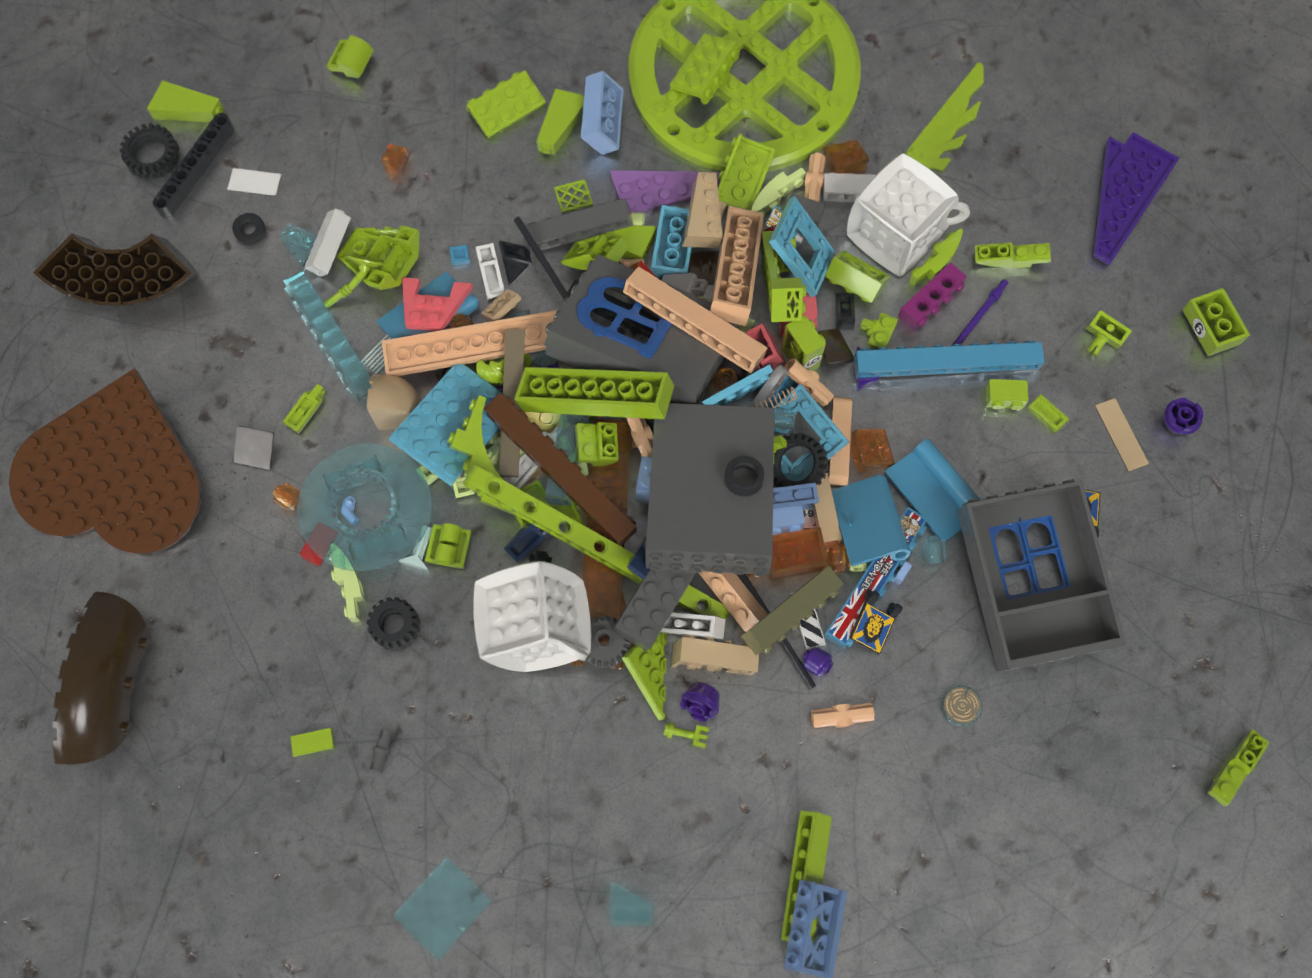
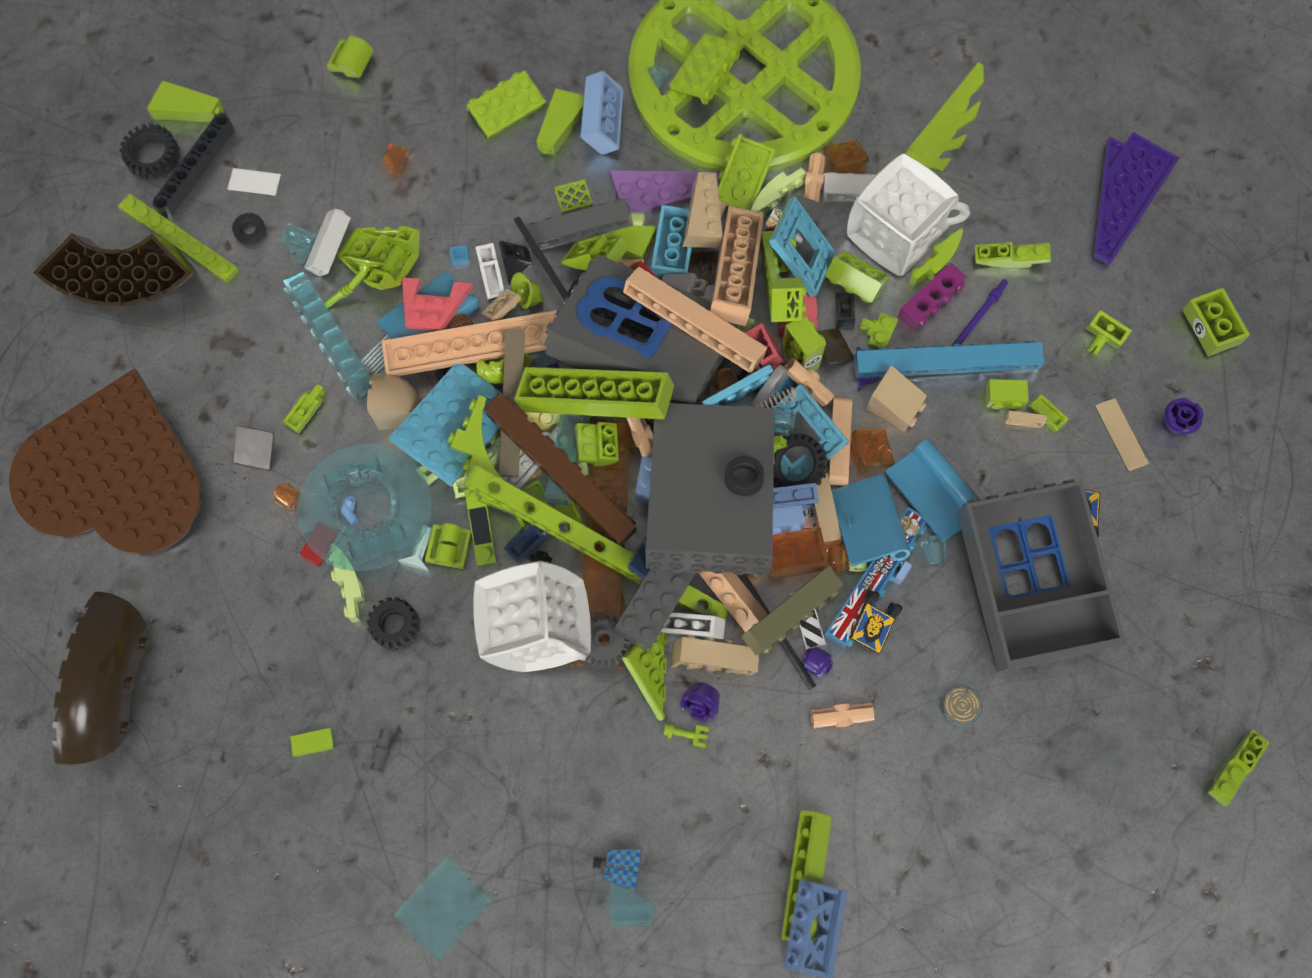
(178, 238): none -> lime plate
(480, 529): none -> plate
(528, 290): none -> lime piece
(620, 867): none -> torso
(659, 74): none -> clear light blue slope
(897, 400): none -> tan slope
(1025, 419): none -> tan tile

